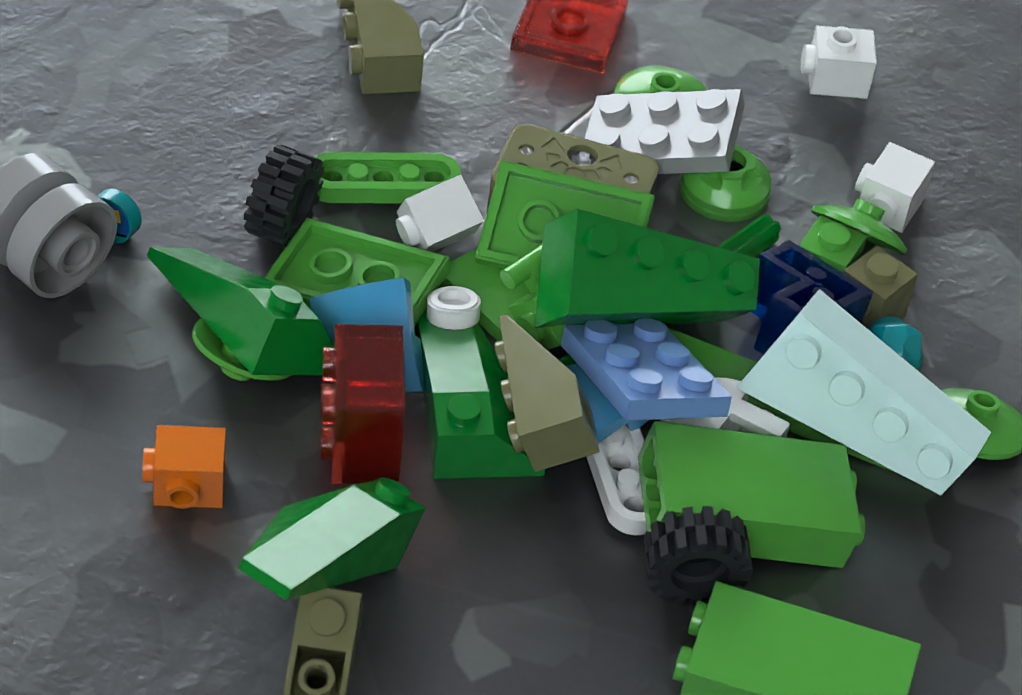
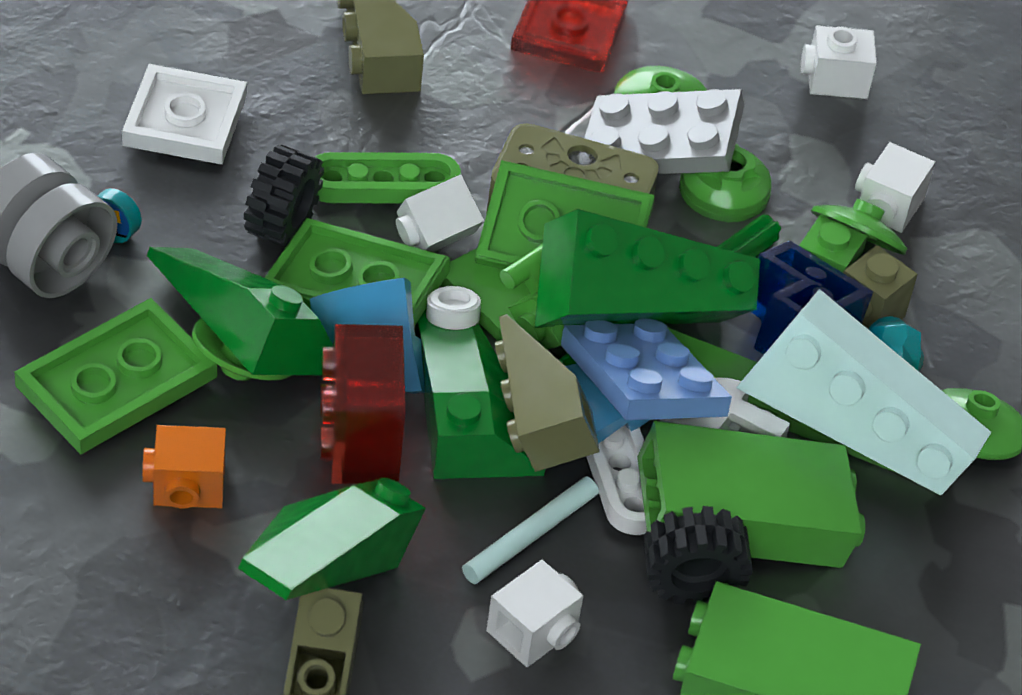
(115, 375): none -> bright green plate
(184, 114): none -> white plate
(530, 530): none -> light aqua bar
(535, 613): none -> white brick

